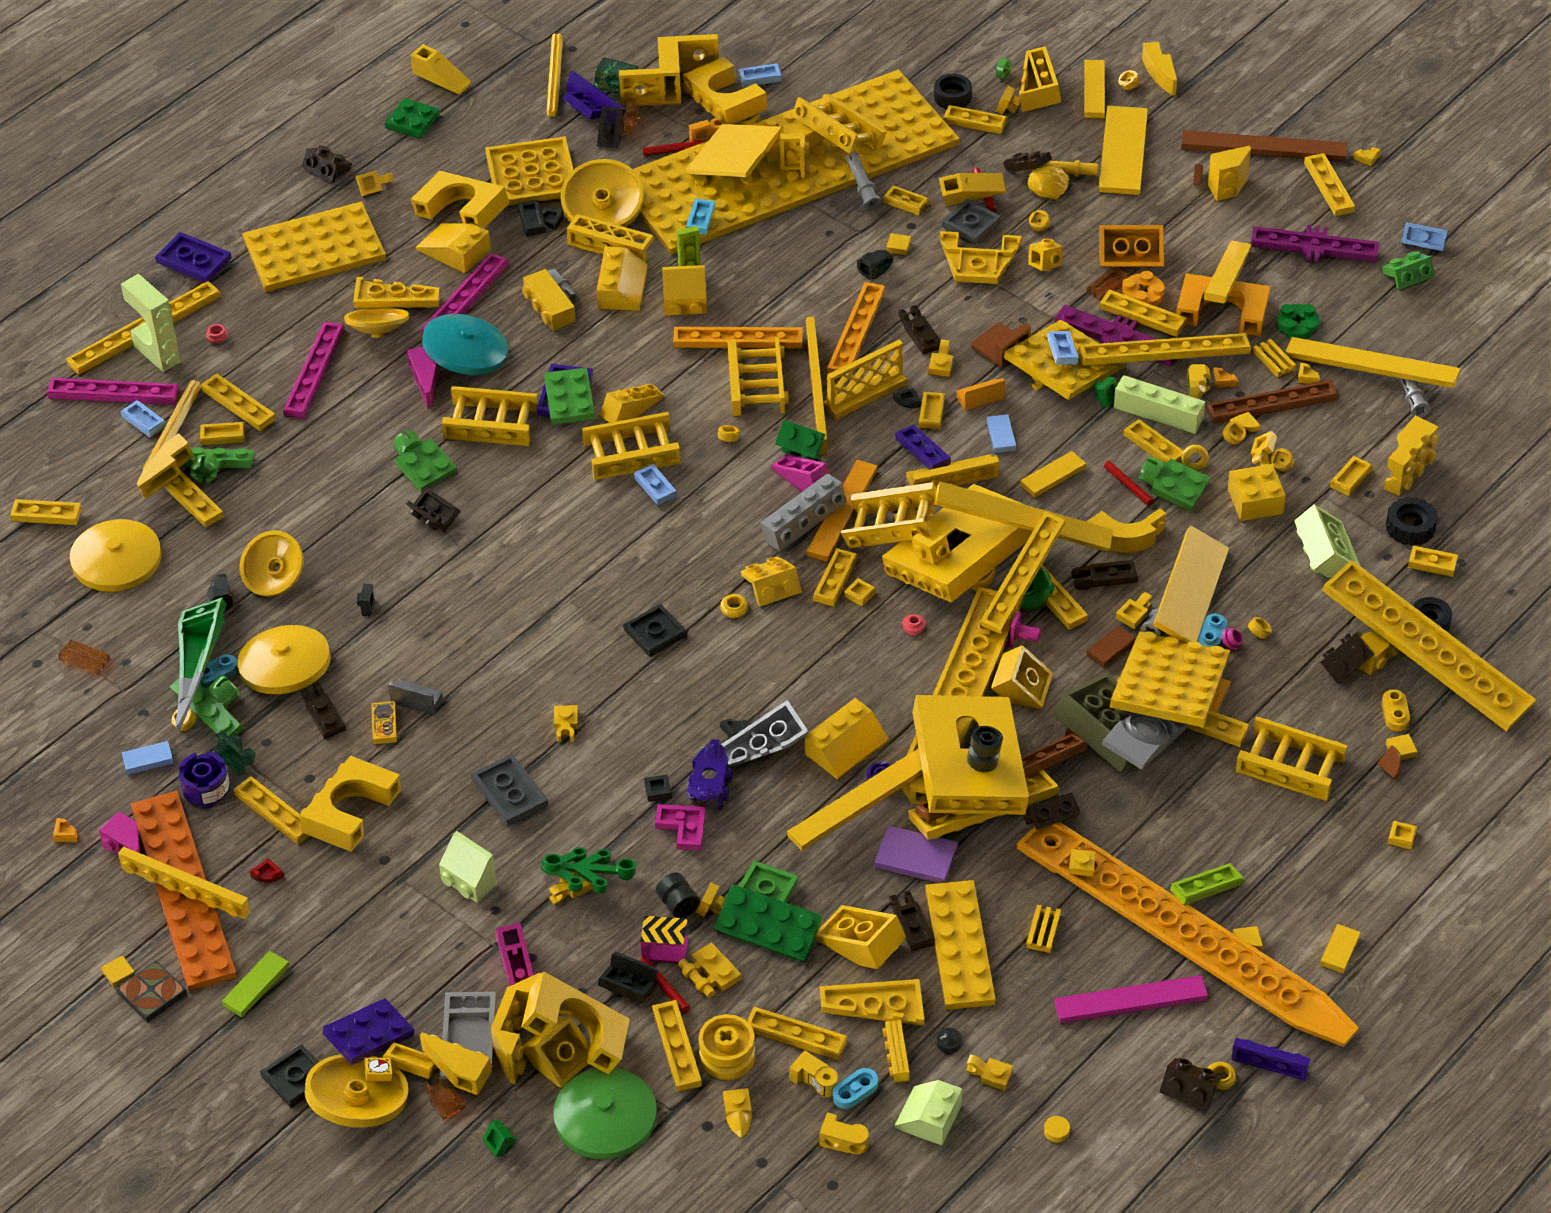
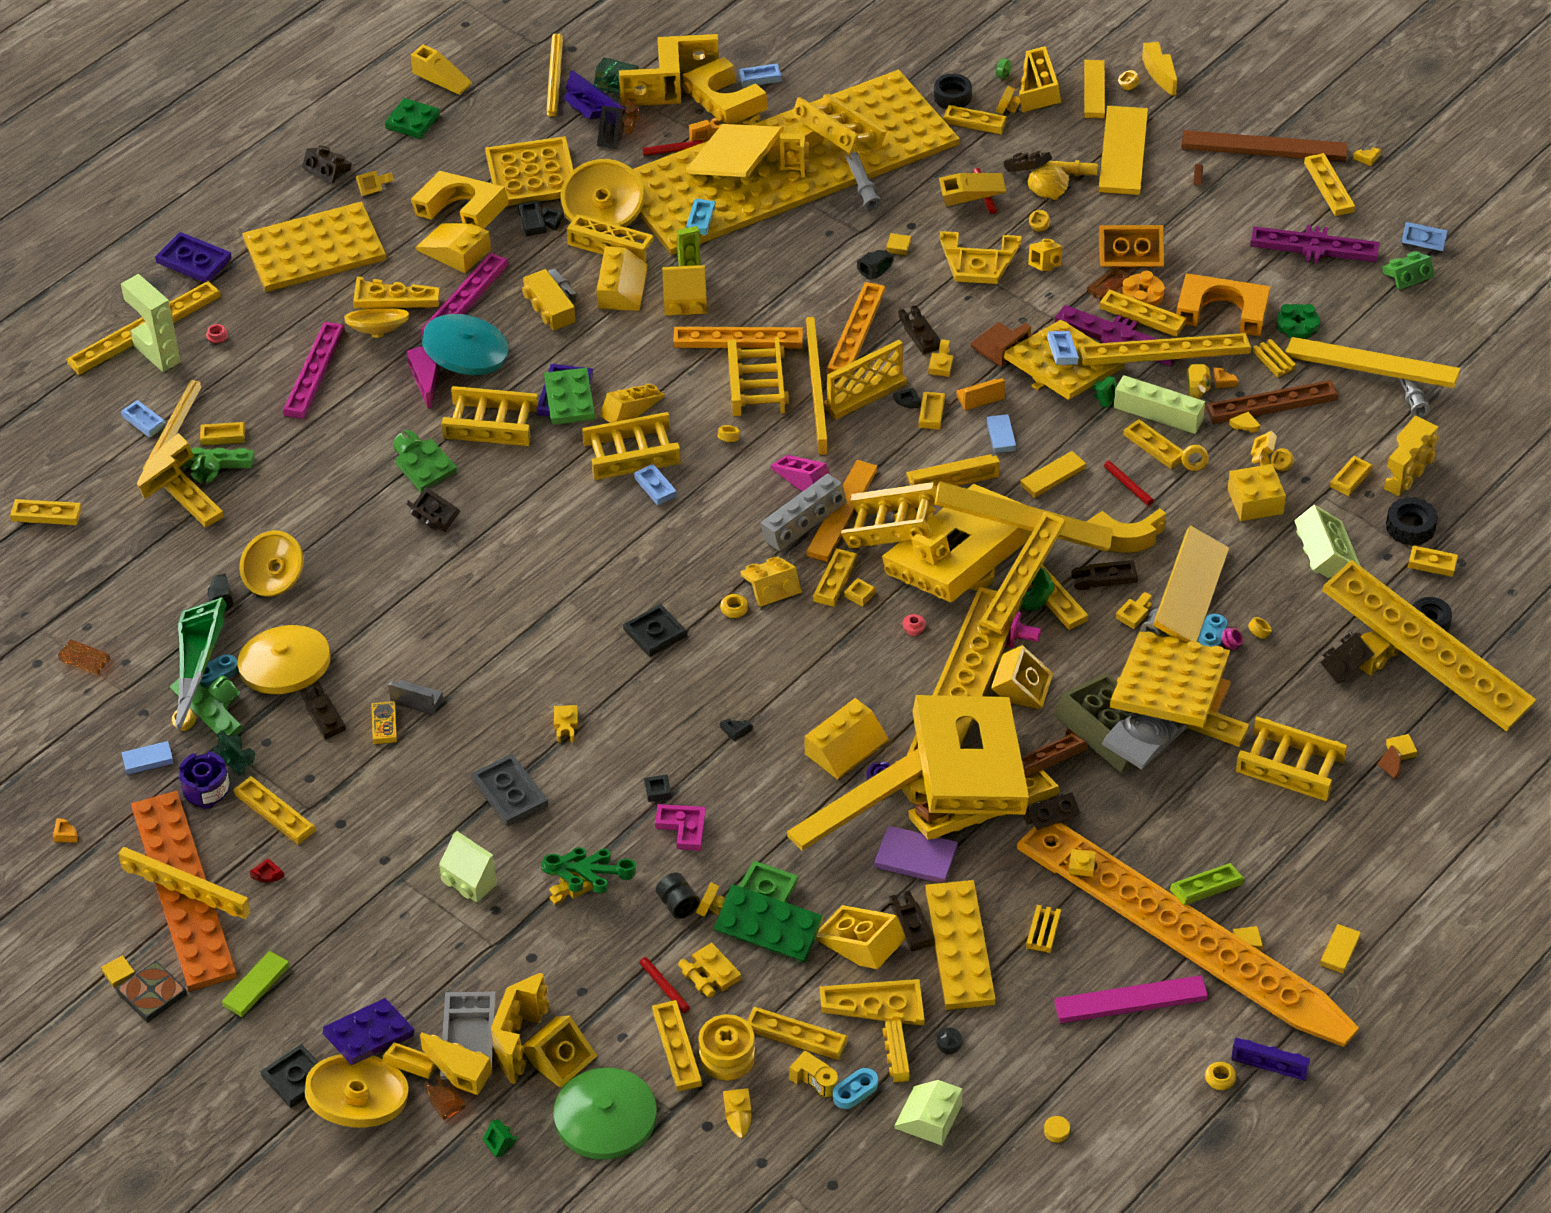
(113, 391): dark pink tile -> none
(115, 555): yellow dish -> none
(120, 833): dark pink slope -> none
(238, 402): yellow plate -> none
(351, 780): yellow arch -> none
(366, 599): pearl dark grey plate -> none
(378, 1069): yellow tile -> none
(513, 953): dark pink slope -> none
(604, 1025): yellow arch -> none
(629, 977): pearl dark grey bracket -> none
(664, 939): piece -> none
(713, 758): dark purple piece -> none
(767, 735): light grey wedge -> none
(800, 439): green bracket -> none
(843, 1137): yellow leg -> none
(904, 202): yellow tile -> none
(922, 447): dark purple plate -> none
(971, 221): dark grey plate -> none
(984, 748): pearl dark grey wheel -> none
(992, 1073): yellow plate -> none
(1110, 646): dark orange tile -> none
(1174, 482): bright green plate -> none
(1190, 1083): dark brown bracket -> none
(1227, 271): yellow tile -> none
(1228, 172): yellow slope -> none
(1234, 433): yellow tile -> none
(1307, 375): yellow tile -> none
(1394, 705): yellow plate -> none
(1402, 835): yellow tile -> none

